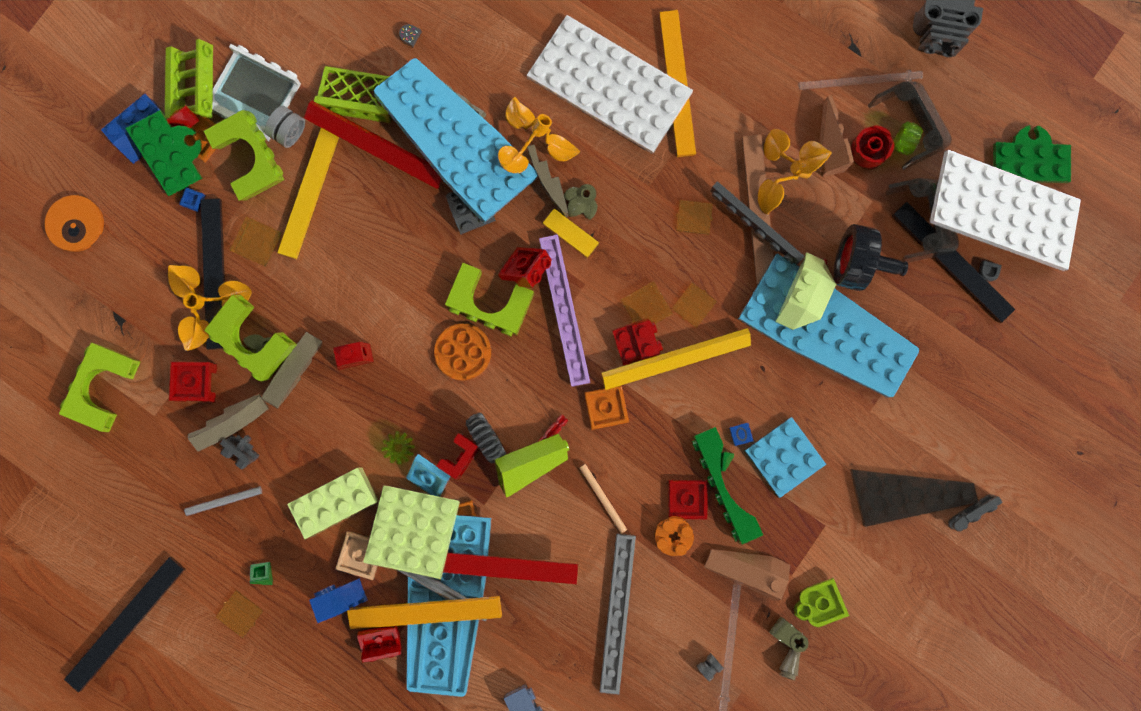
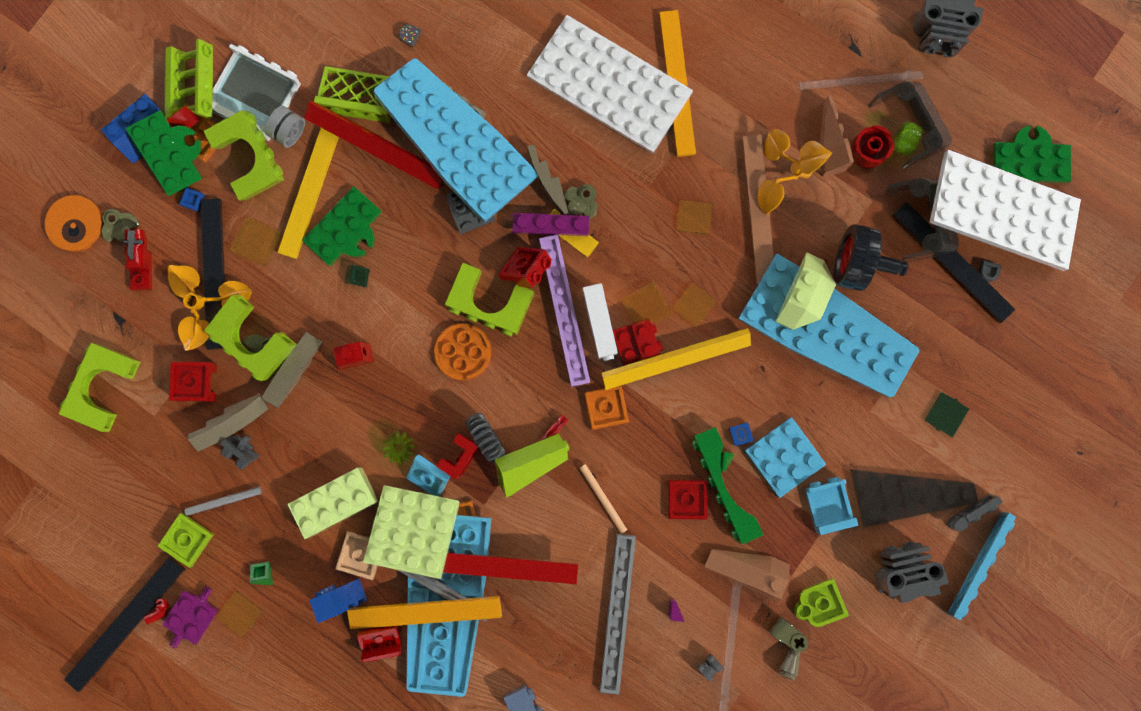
(116, 229): none -> olive plate
(138, 260): none -> red plate
(160, 611): none -> red arm
(185, 540): none -> lime plate
(190, 617): none -> magenta plate
(344, 228): none -> green plate
(357, 276): none -> clear green slope
(521, 116): light orange plant -> none
(550, 224): none -> magenta plate
(600, 321): none -> white slope
(674, 612): none -> magenta slope
(680, 545): orange plate -> none
(761, 228): dark grey plate -> none
(830, 506): none -> medium azure panel
(909, 572): none -> dark grey piece
(946, 414): none -> clear green piece
(984, 560): none -> medium azure plate

